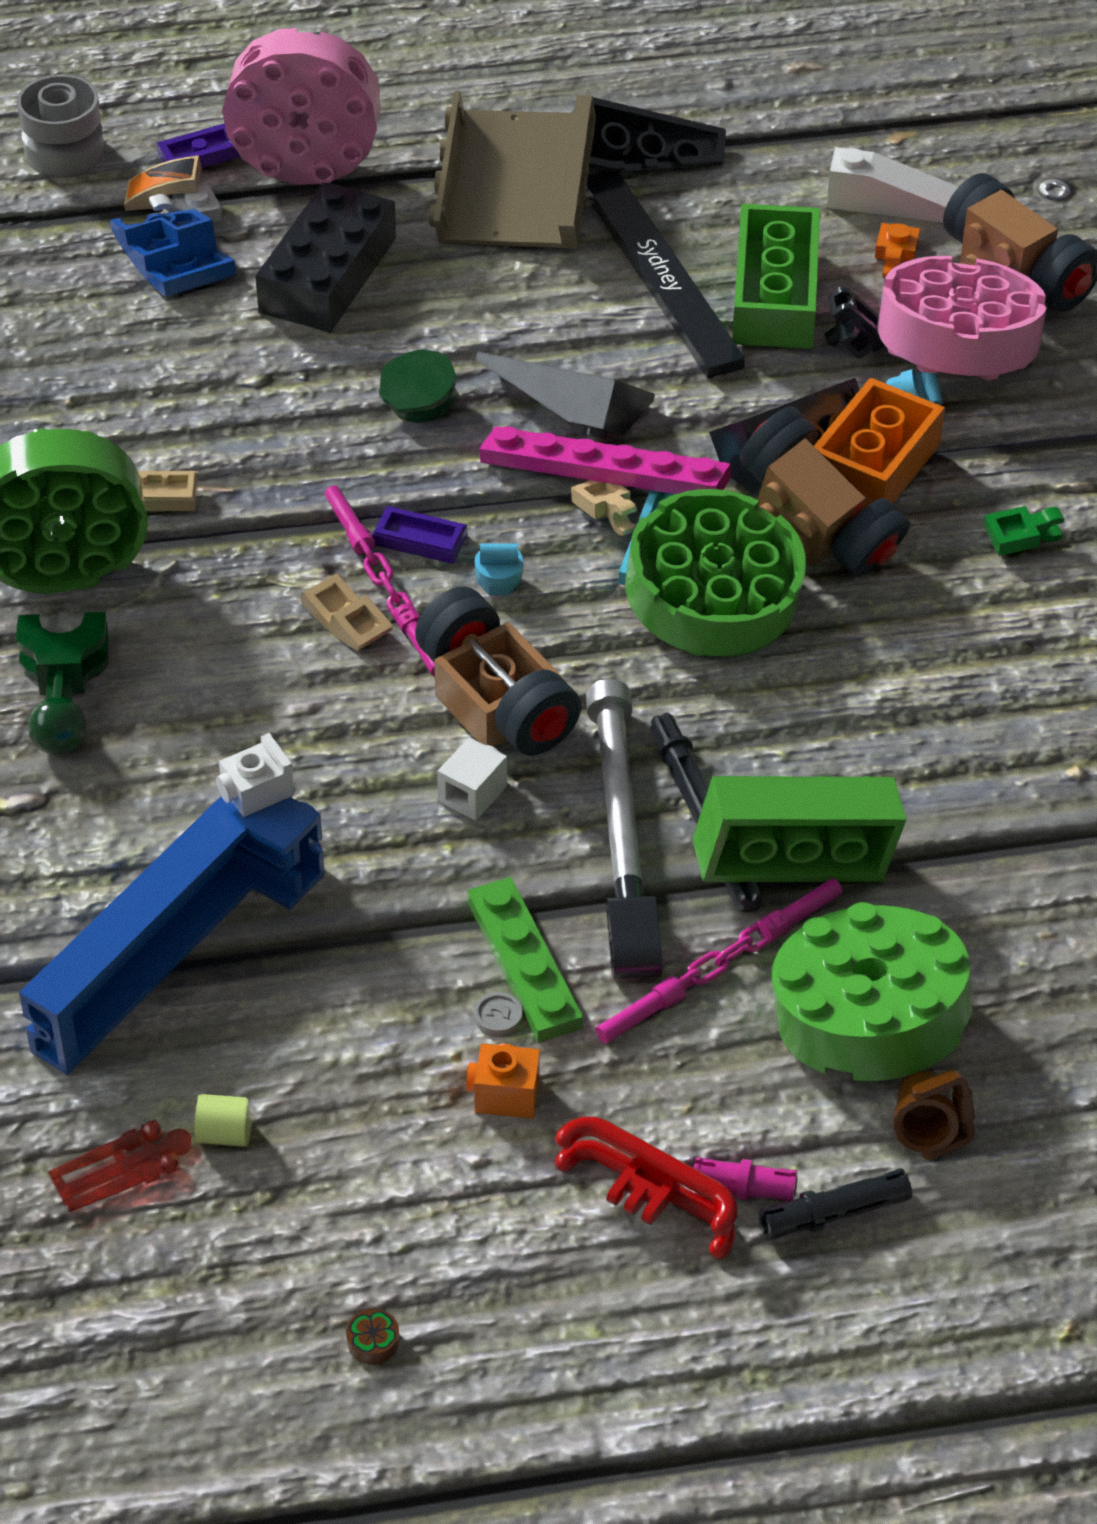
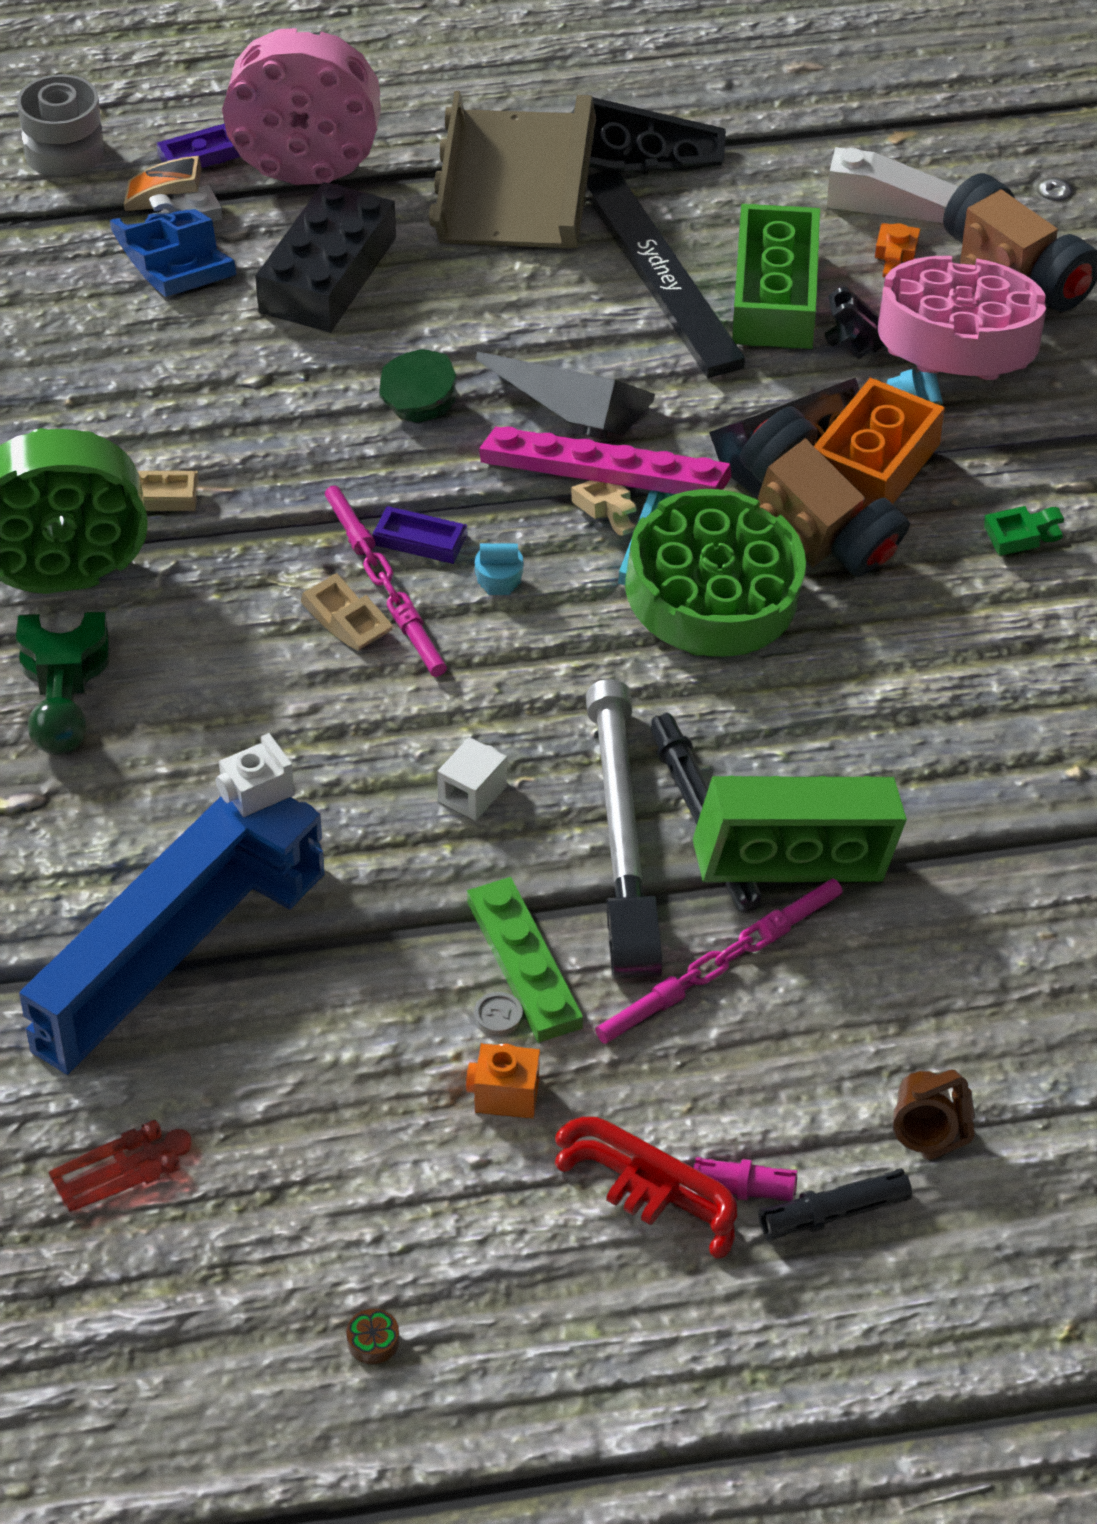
(222, 1120): yellowish green brick -> none
(494, 675): brick -> none
(872, 991): bright green brick -> none

